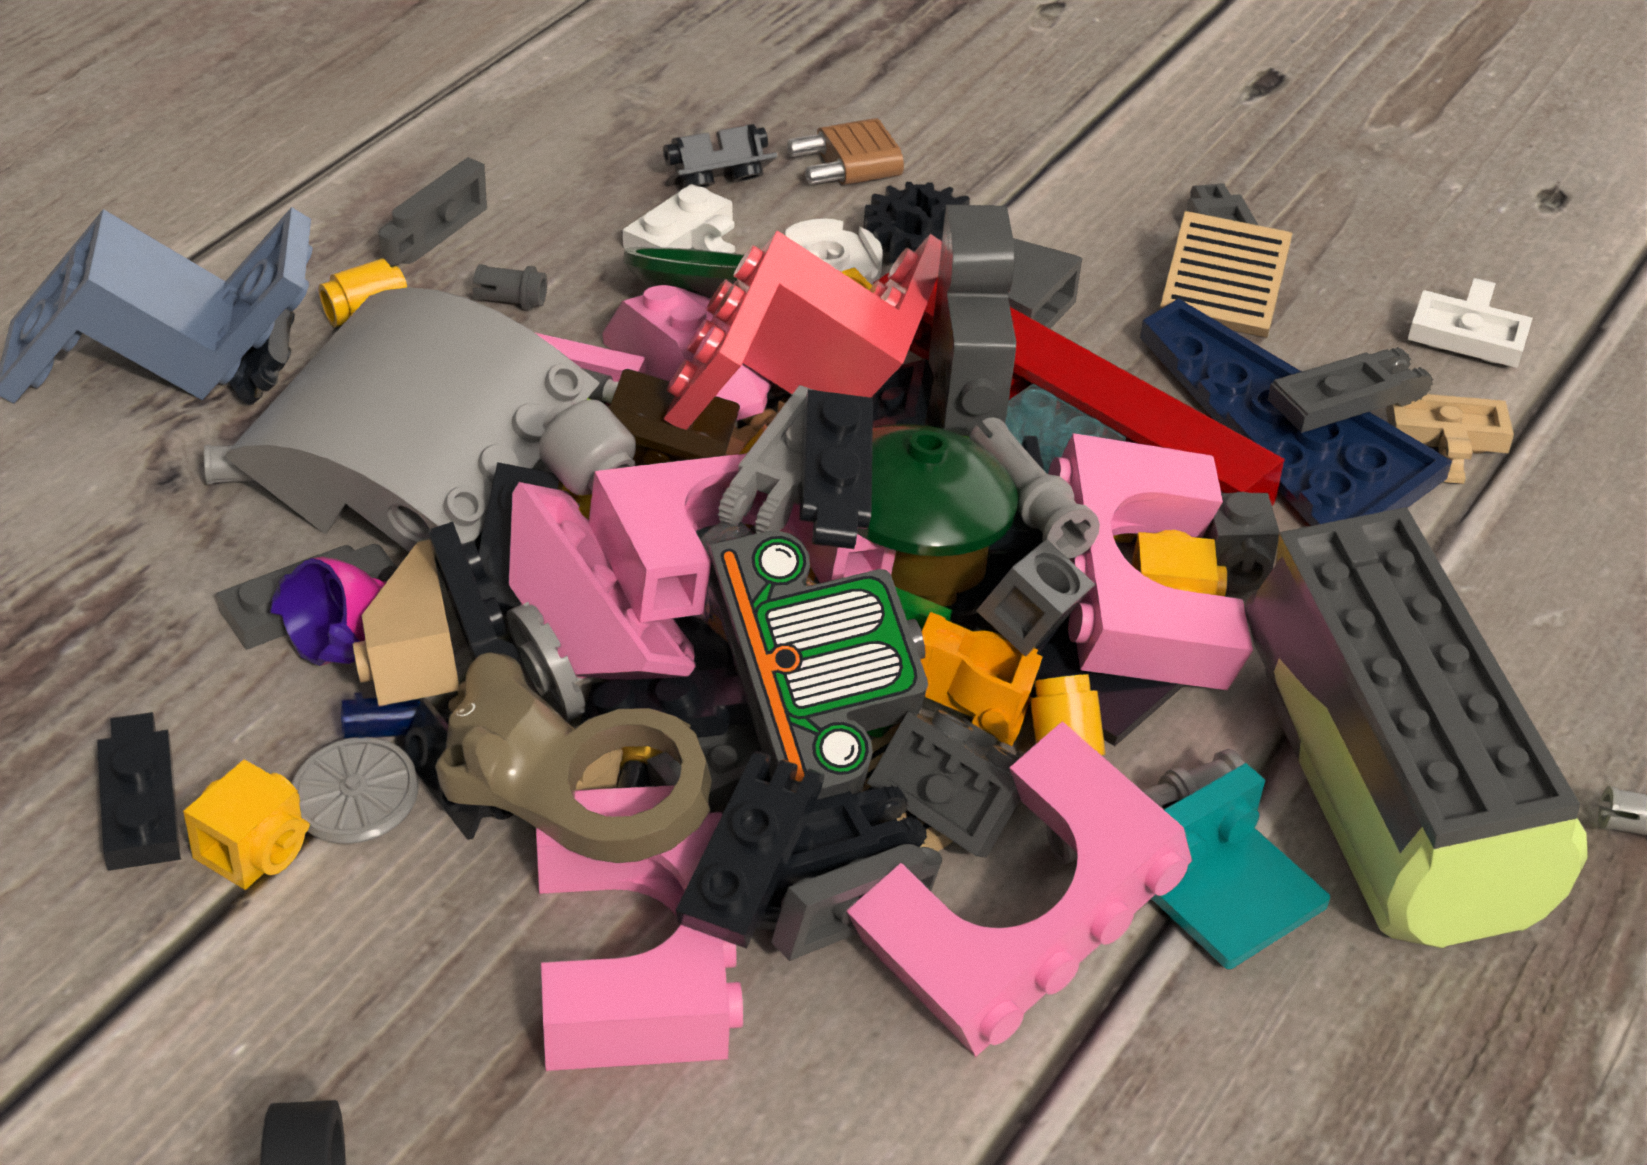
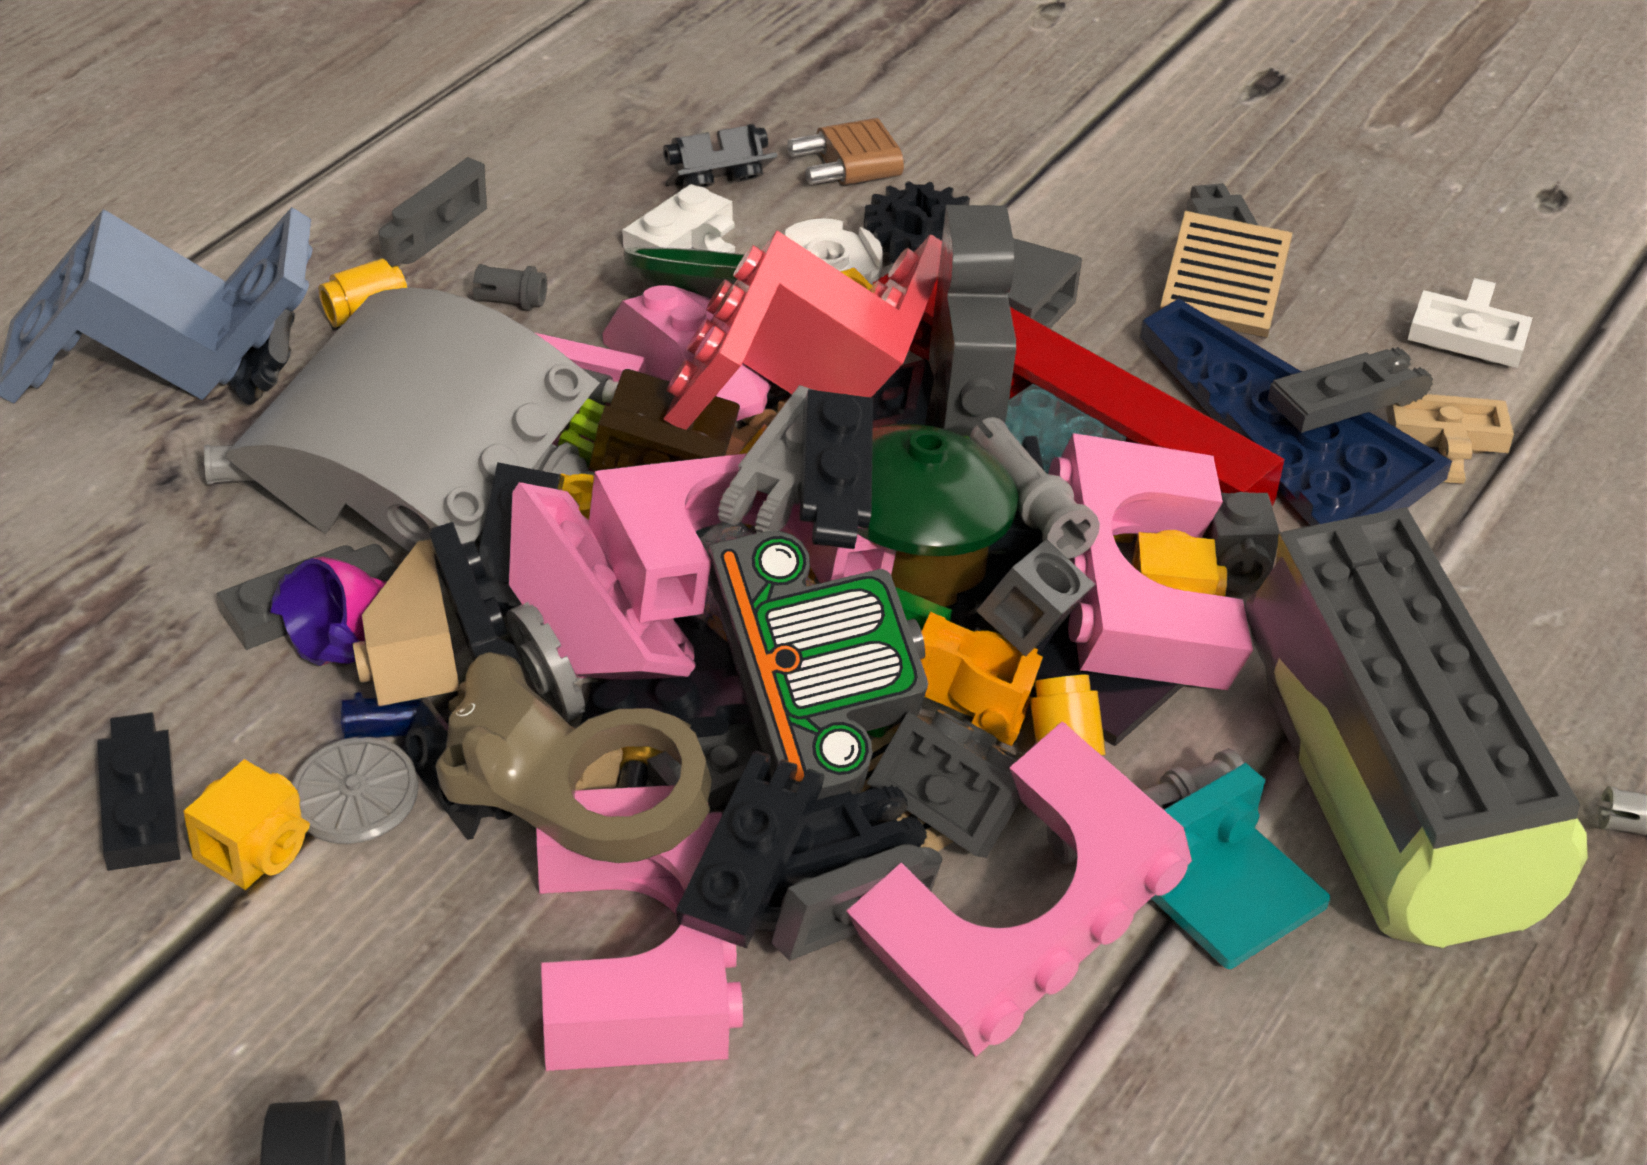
(583, 441): light grey head -> none

